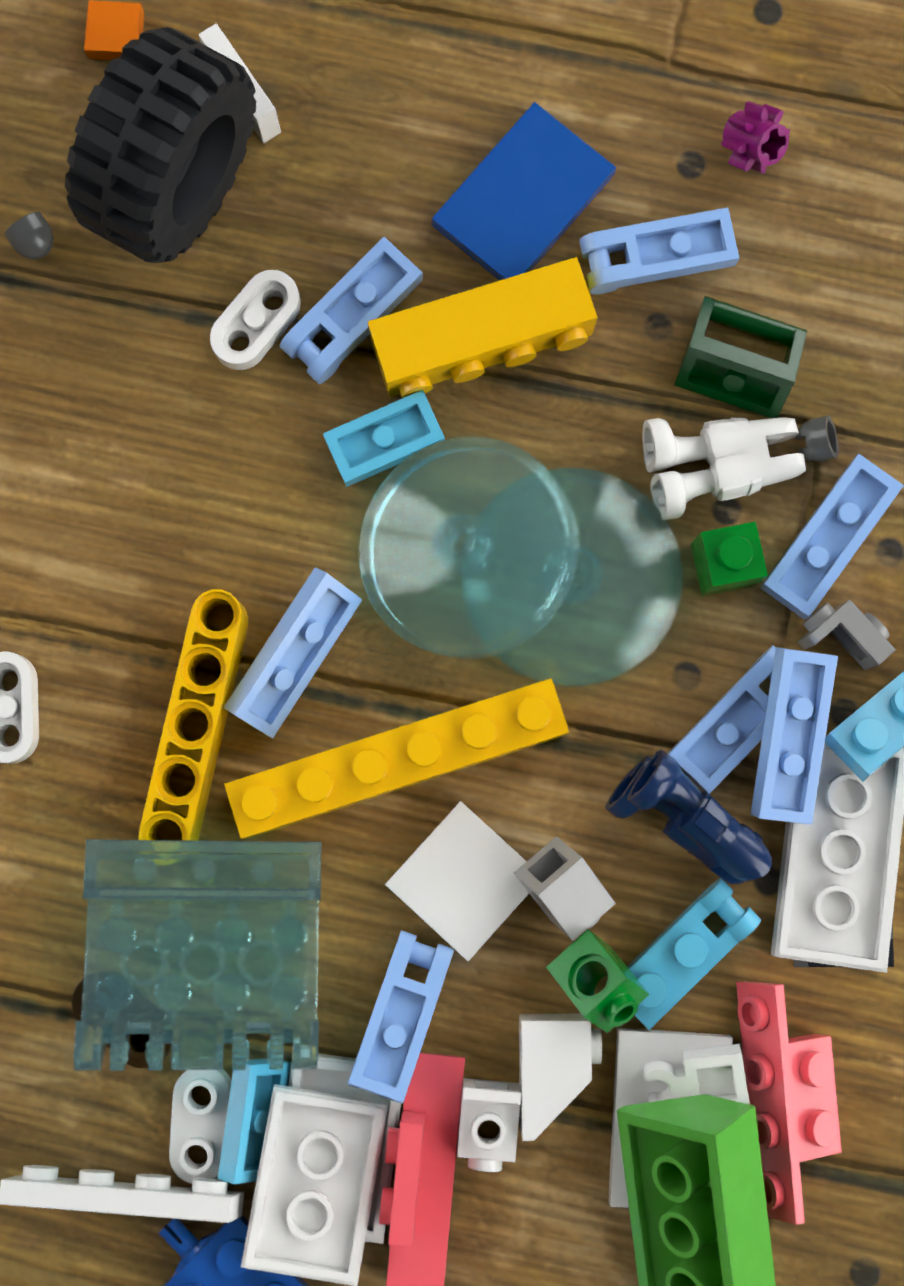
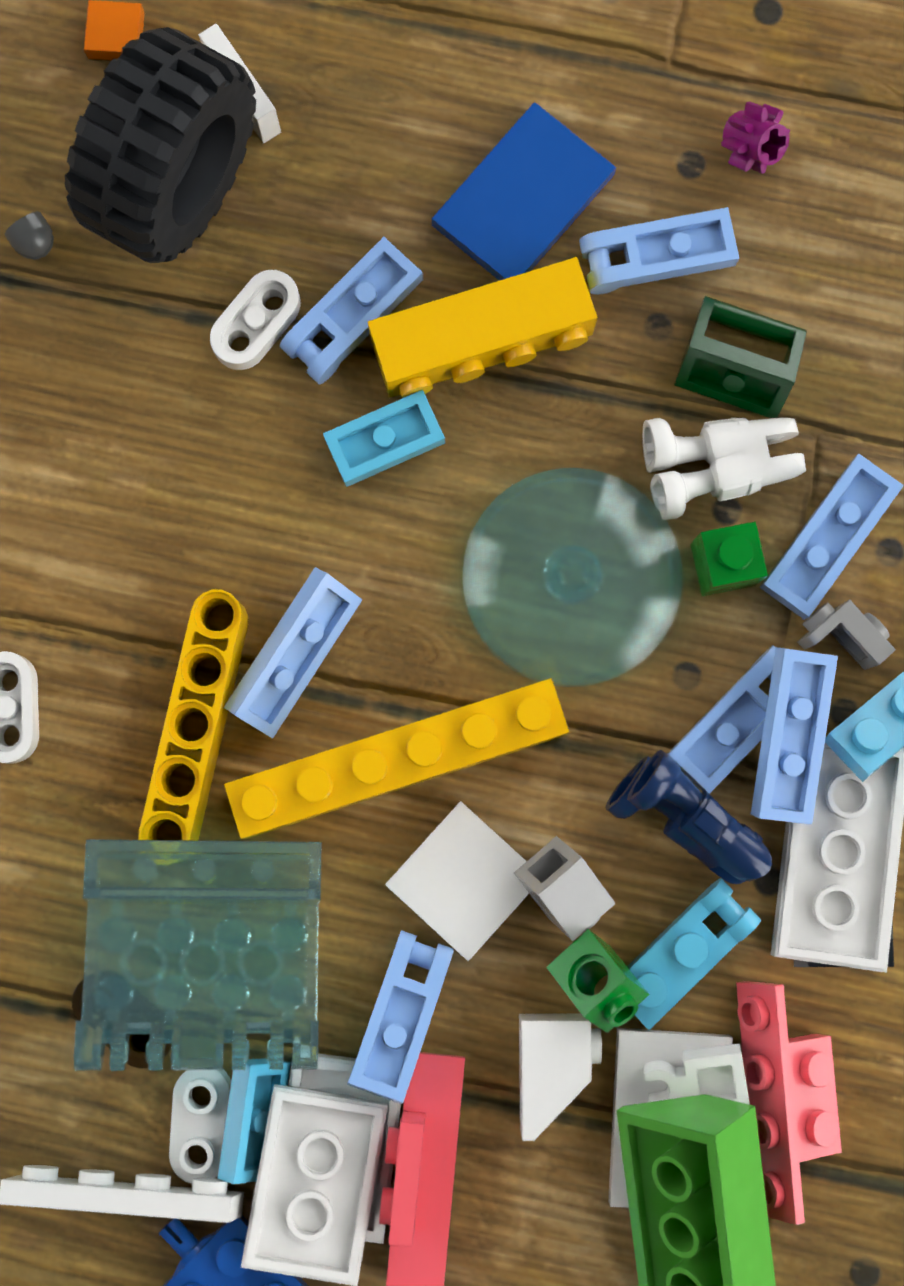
(468, 548): clear light blue dish -> none
(482, 1102): white brick -> none
(820, 439): dark grey hinge -> none

